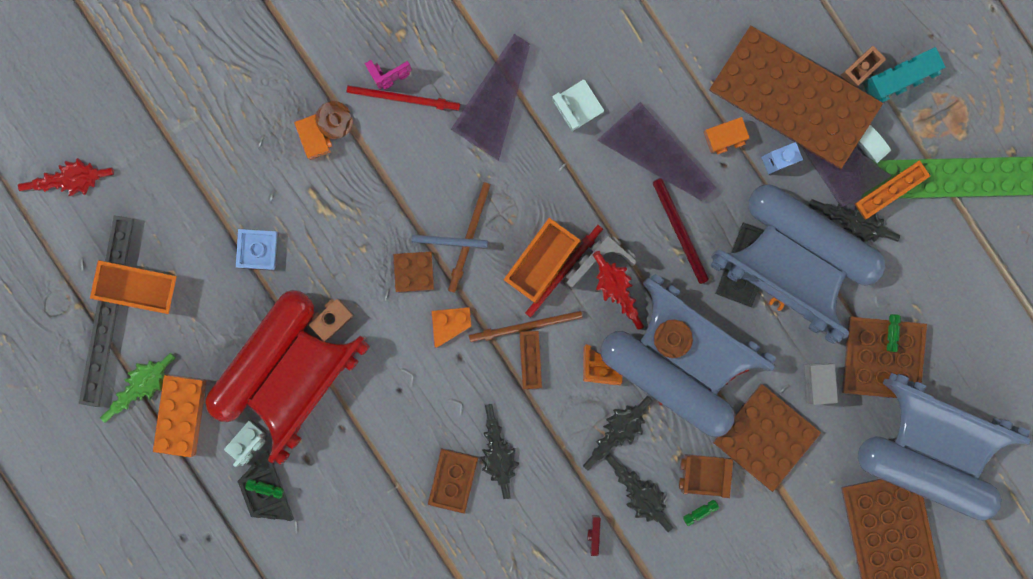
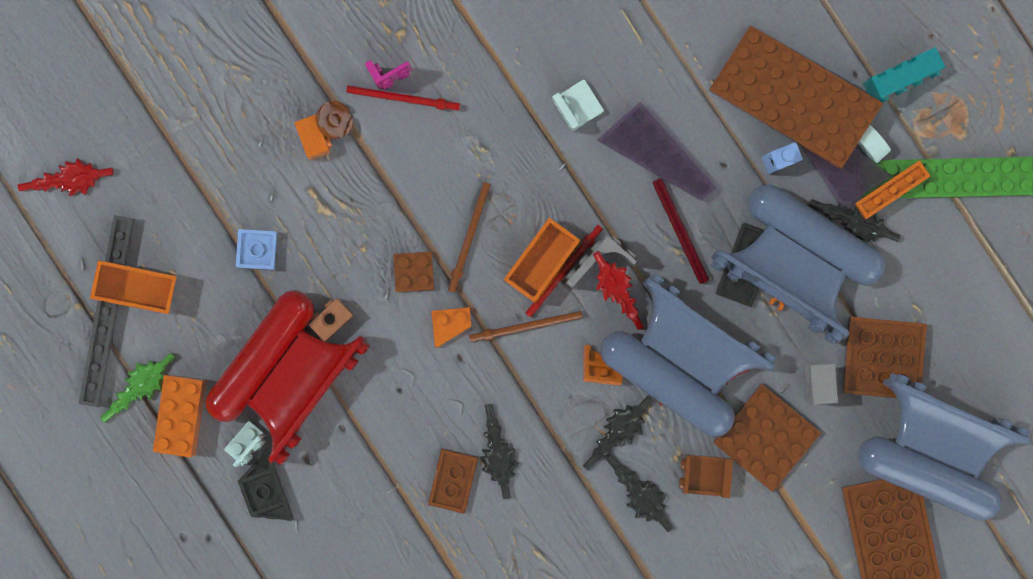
(264, 488): green axle -> none
(450, 241): sand blue bar -> none
(490, 109): clear purple wing -> none
(530, 360): dark orange plate -> none
(594, 535): dark red plate -> none
(673, 338): dark orange tile -> none
(700, 512): green axle -> none
(726, 135): orange brick -> none
(863, 66): nougat brick -> none
(893, 332): green axle -> none

